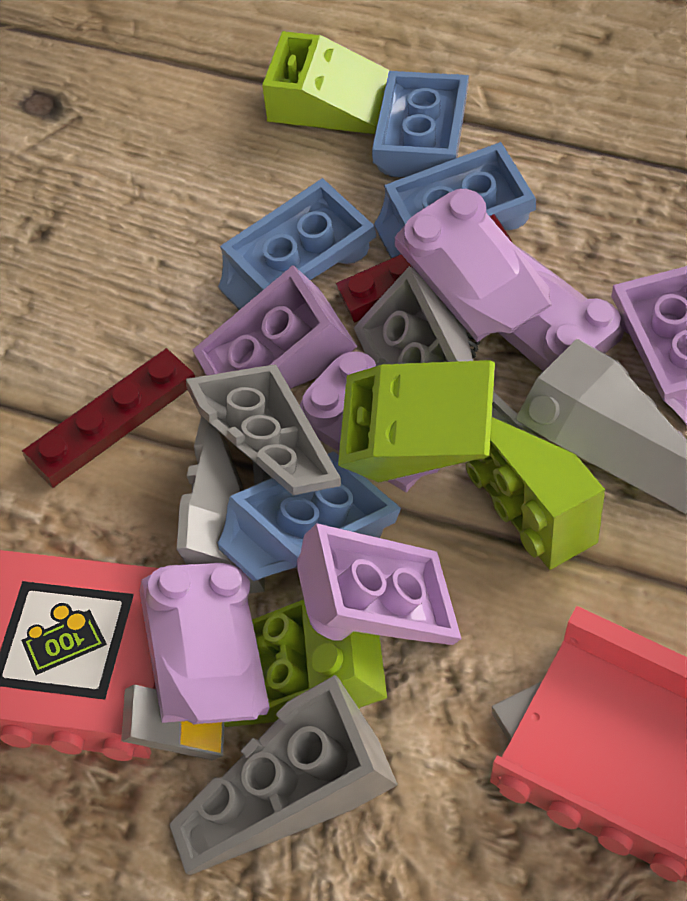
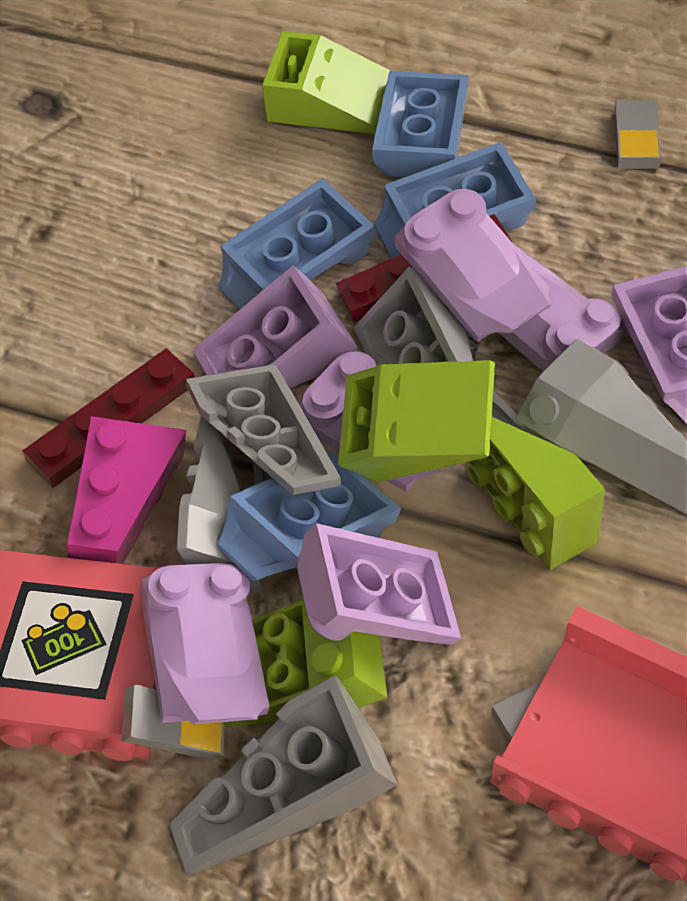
(119, 485): none -> dark pink wedge
(637, 134): none -> light grey tile

